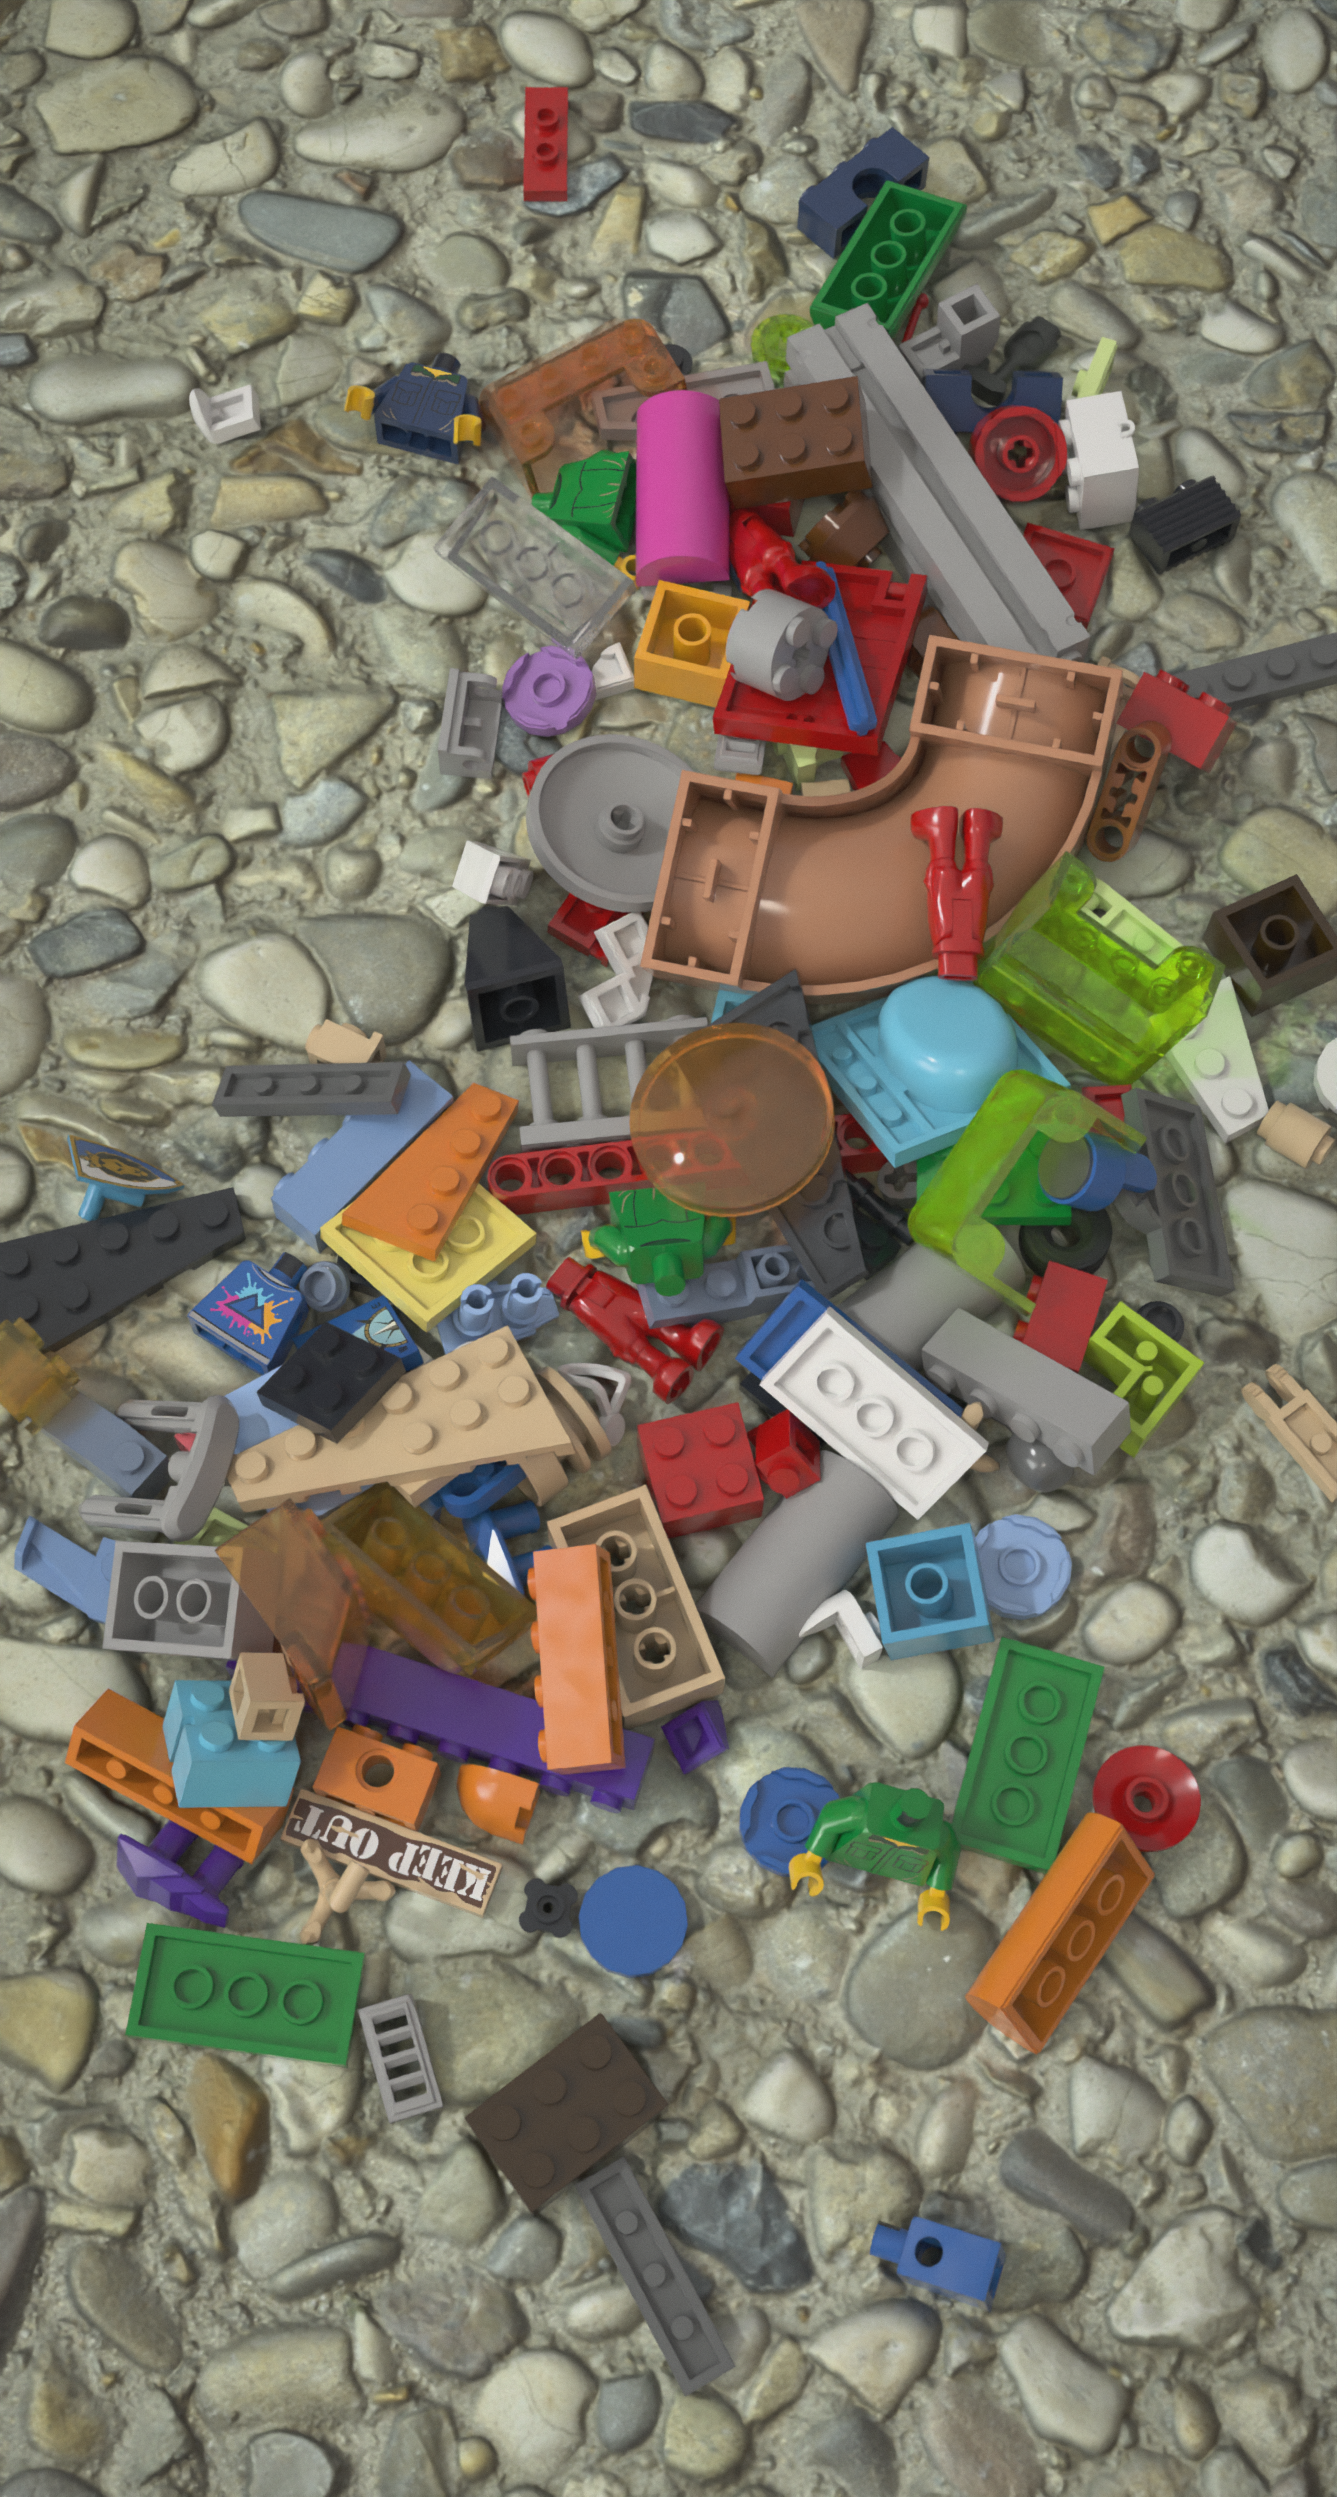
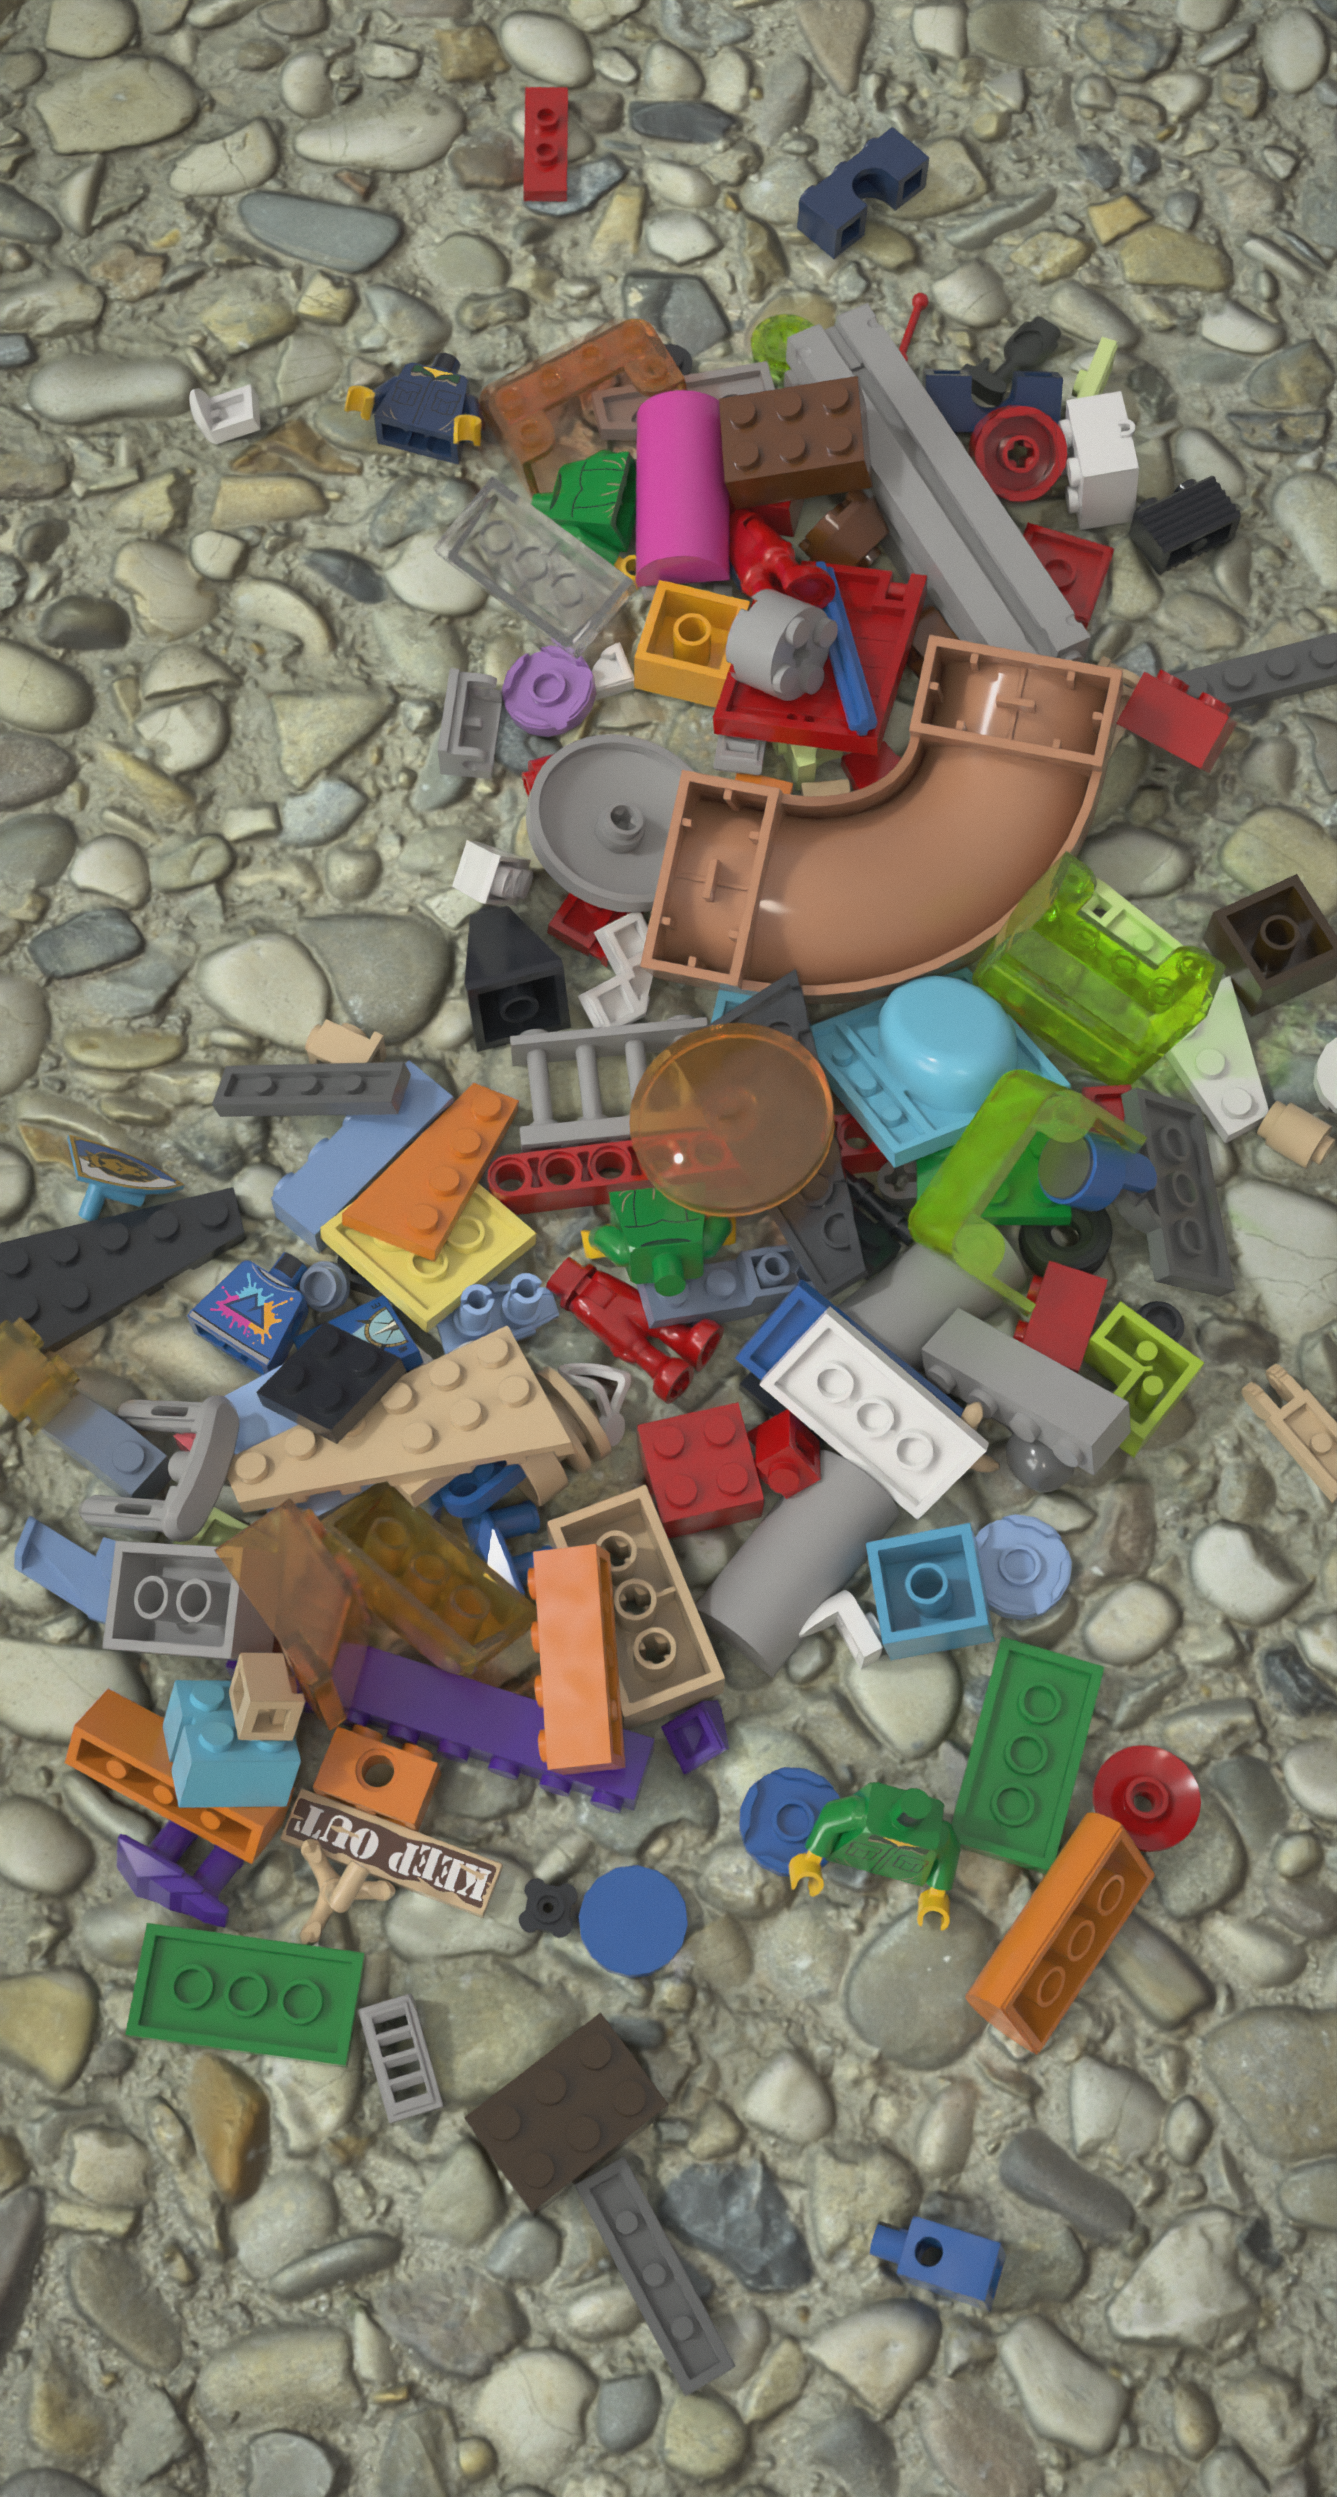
(497, 1800): orange brick -> none
(890, 256): green brick -> none
(954, 896): red piece -> none
(963, 334): light grey brick -> none
(1121, 771): dark orange beam -> none

